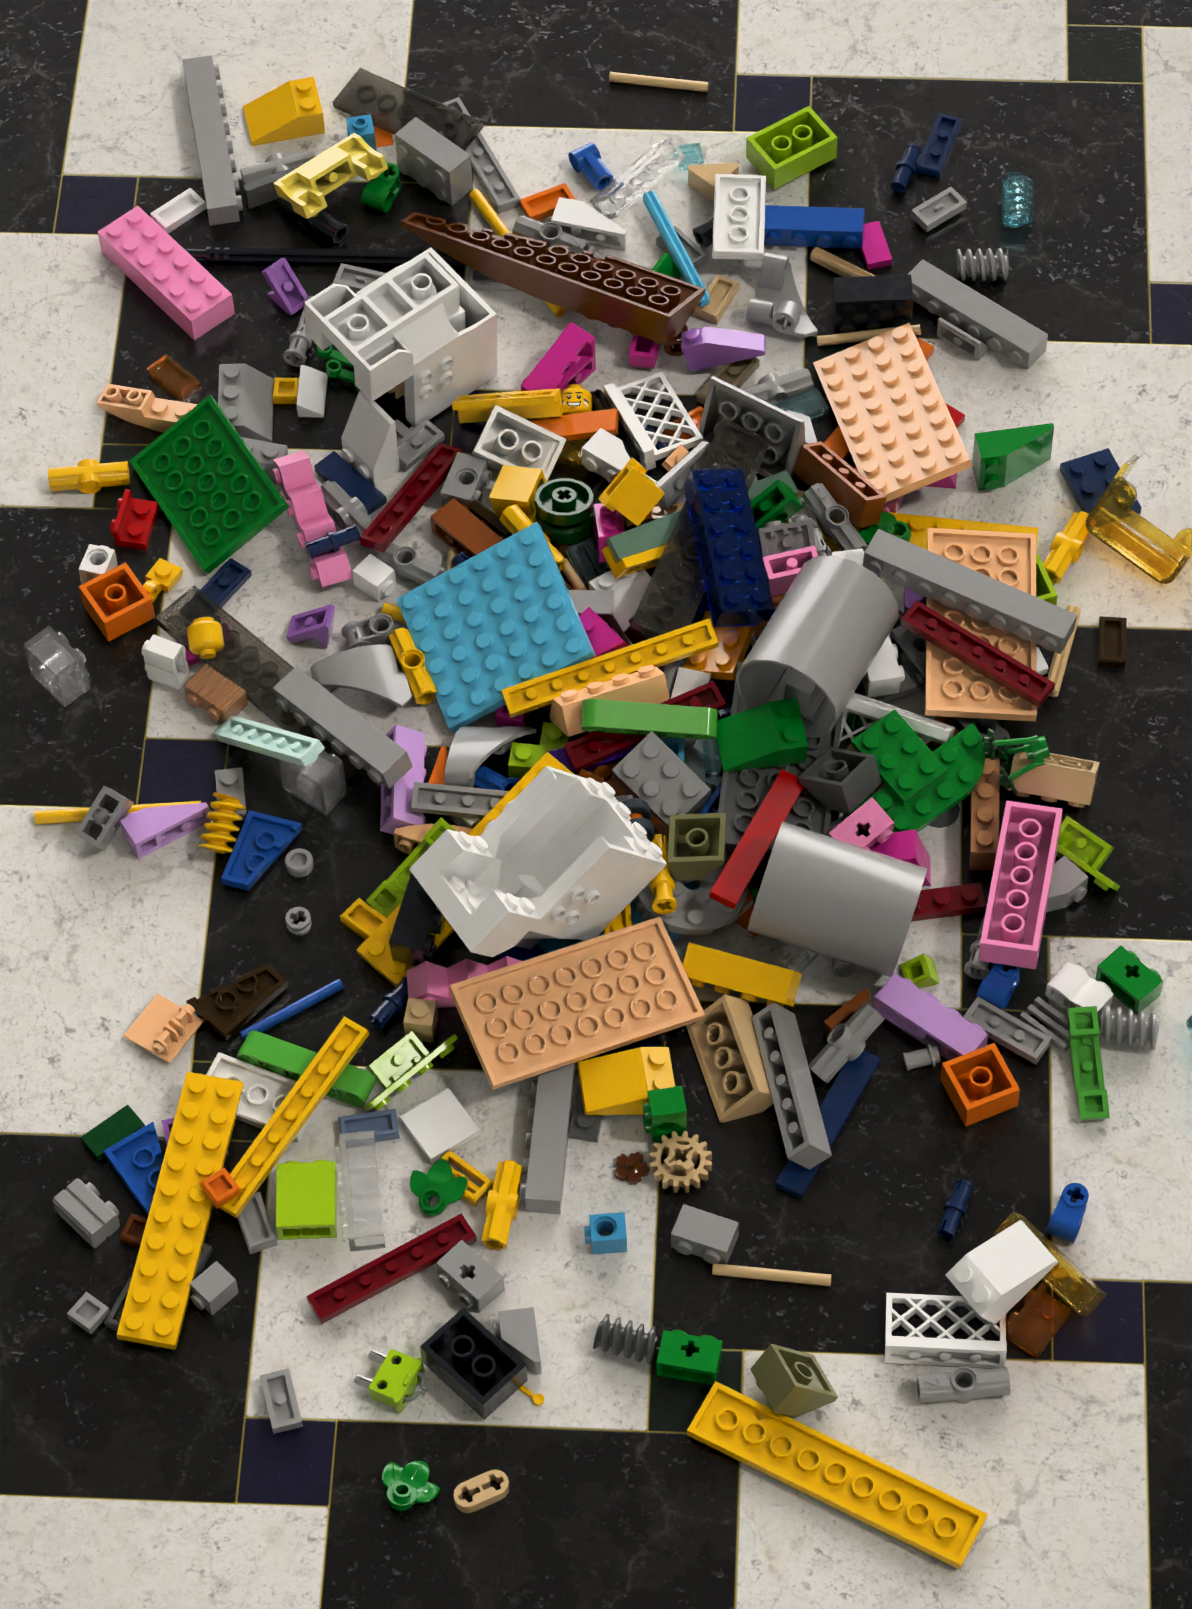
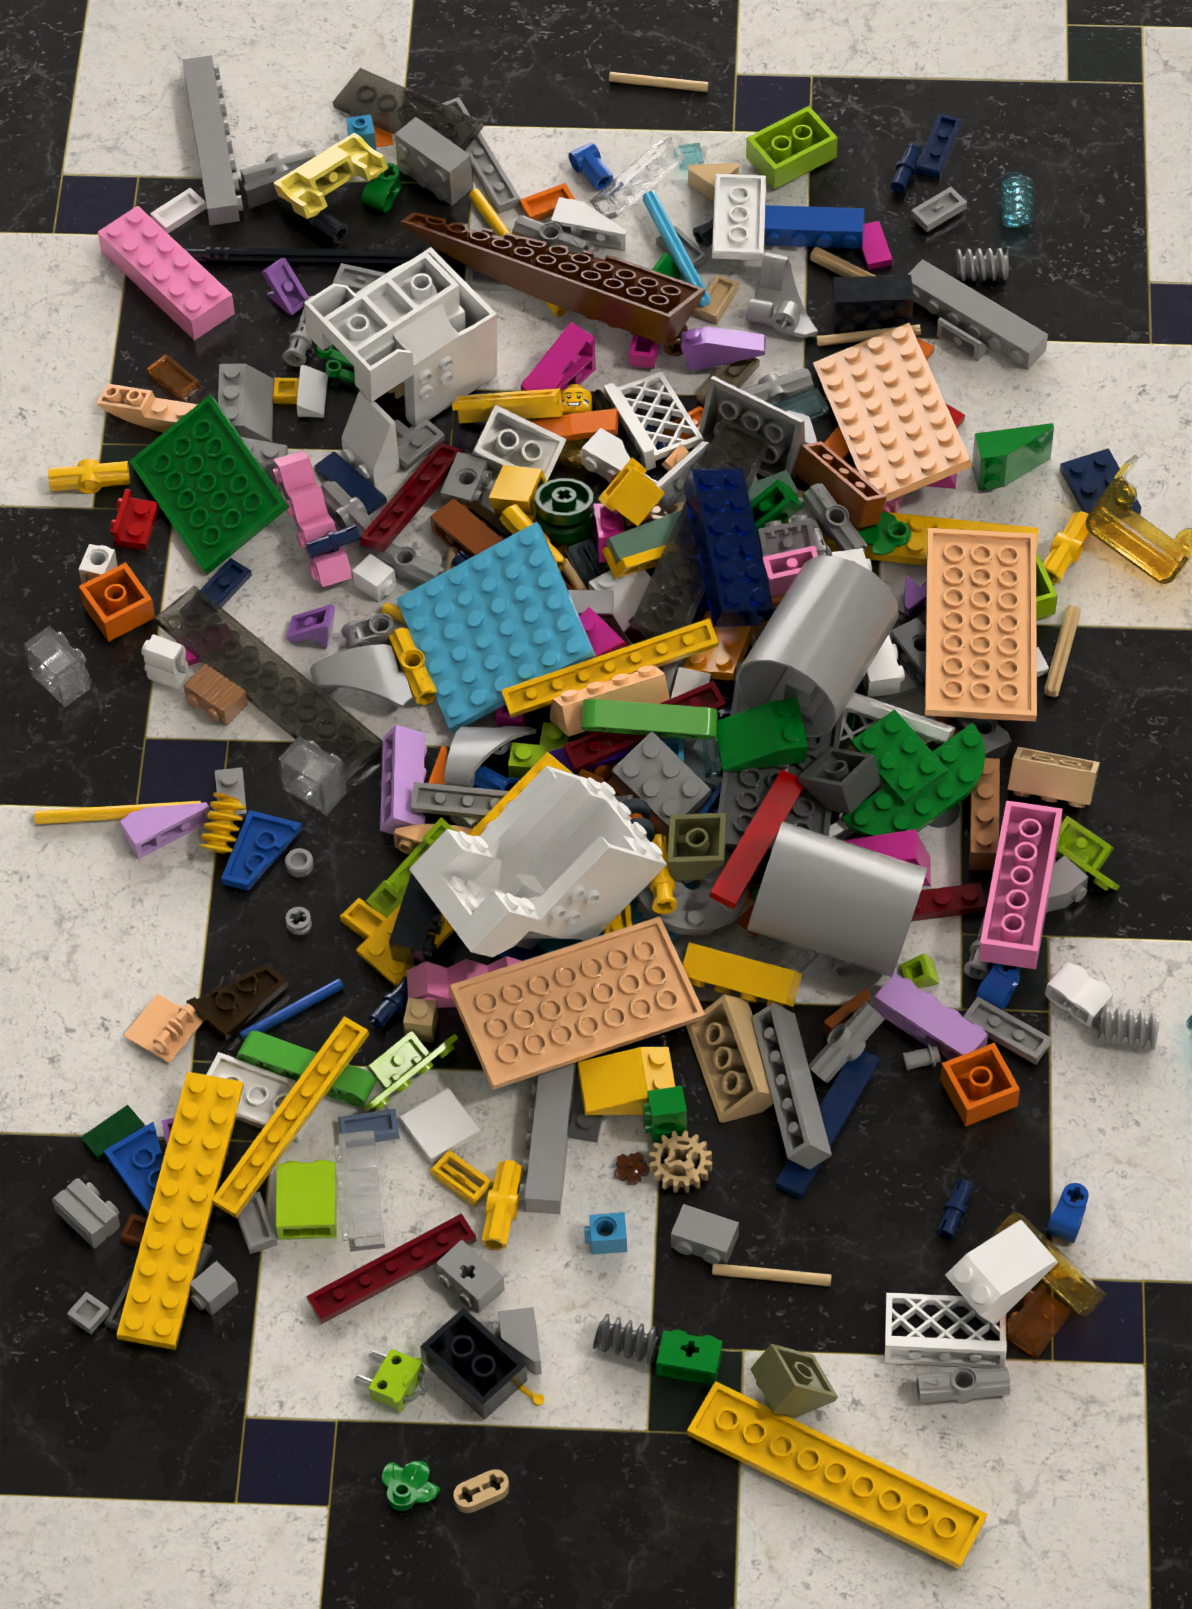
(104, 818): light grey brick -> none
(162, 577): yellow plate -> none
(205, 637): yellow head -> none
(220, 1188): orange tile -> none
(269, 741): light aqua plate -> none
(281, 1401): light grey plate -> none
(285, 113): yellow slope -> none
(342, 728): light grey brick -> none
(437, 1183): green plate -> none
(867, 816): bright pink brick -> none
(969, 591): light grey brick -> none
(977, 653): dark red plate -> none
(1034, 746): plant -> none
(1043, 1014): light grey tile -> none
(1087, 1063): bright green slope -> none
(1112, 642): dark brown tile -> none
(1130, 979): green brick -> none

